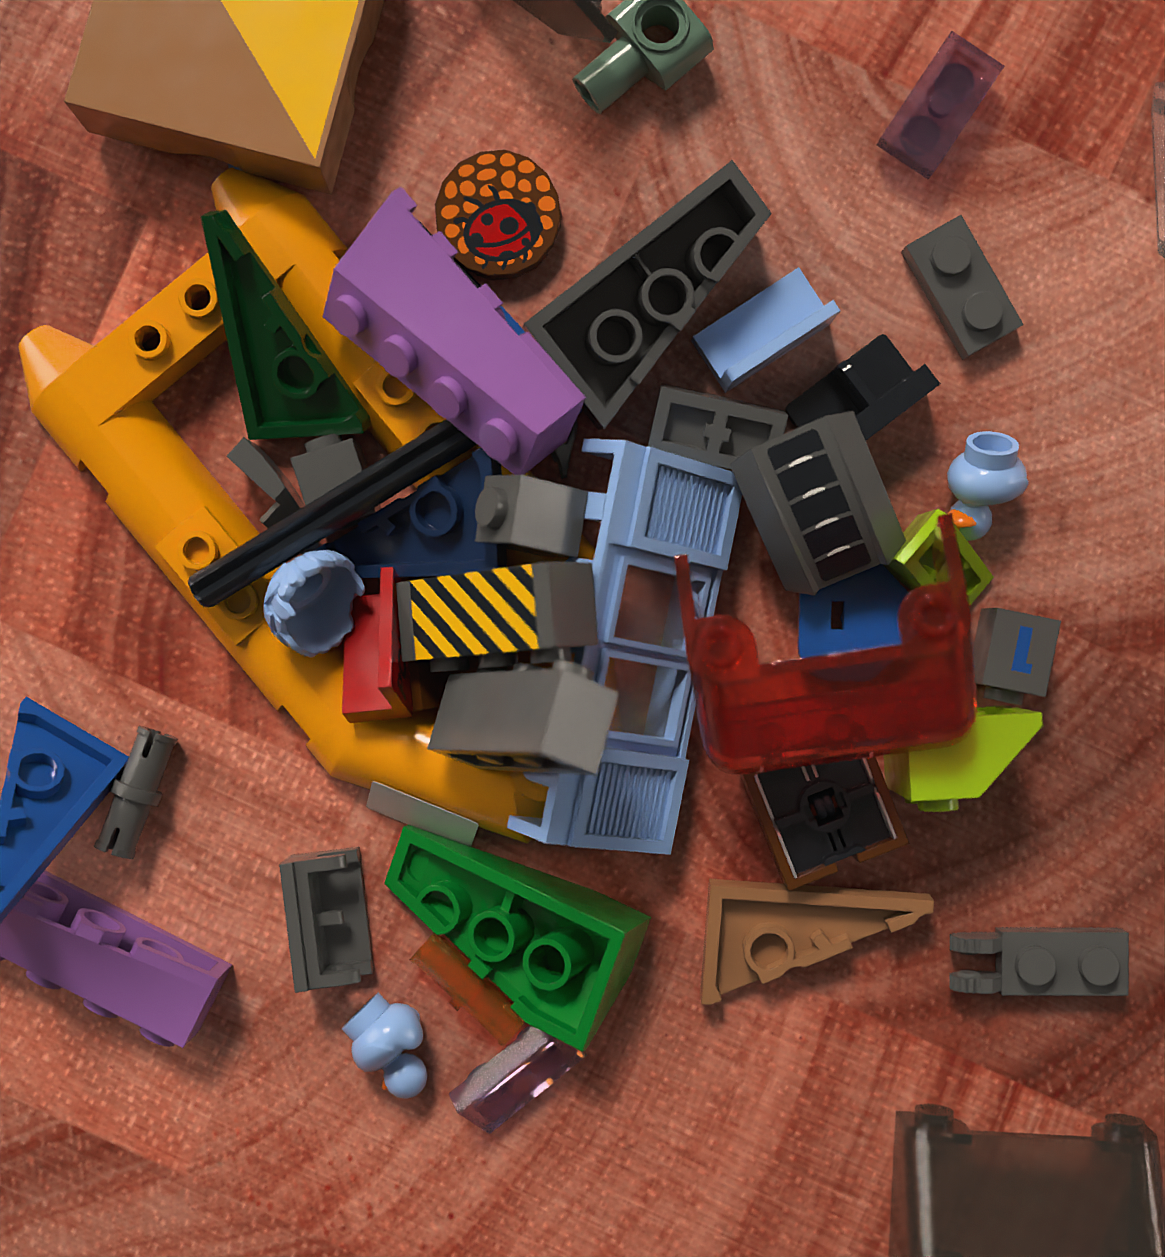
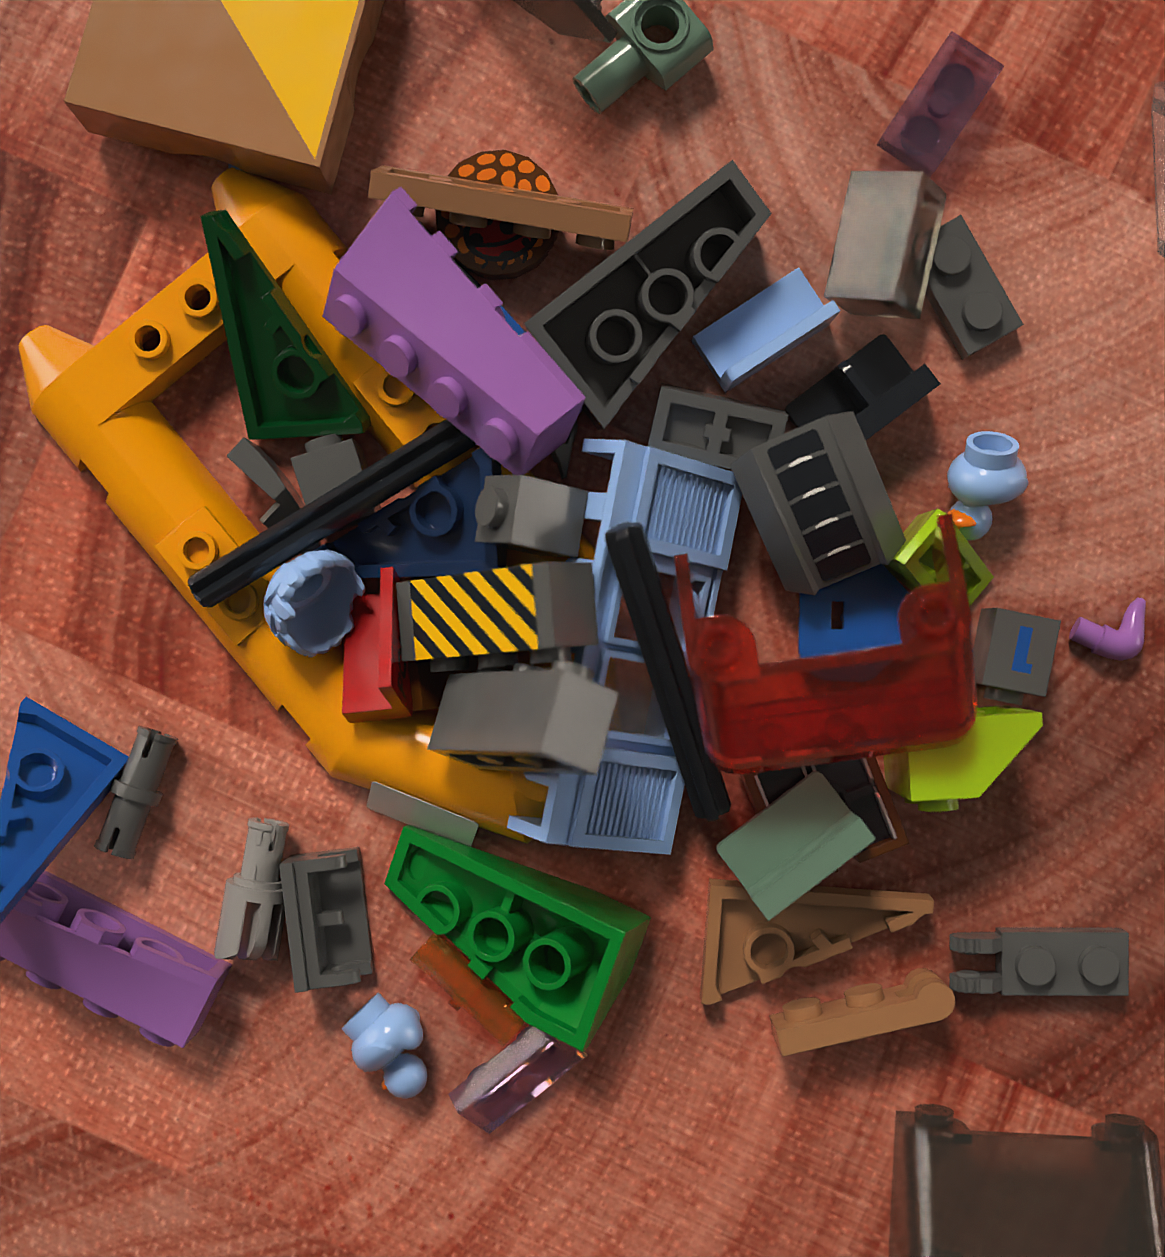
(253, 898): none -> light grey arm
(530, 211): none -> medium nougat plate
(666, 666): none -> black axle
(794, 844): none -> sand green panel
(862, 1013): none -> medium nougat plate
(885, 243): none -> clear smoke panel
(1114, 643): none -> medium lavender animal

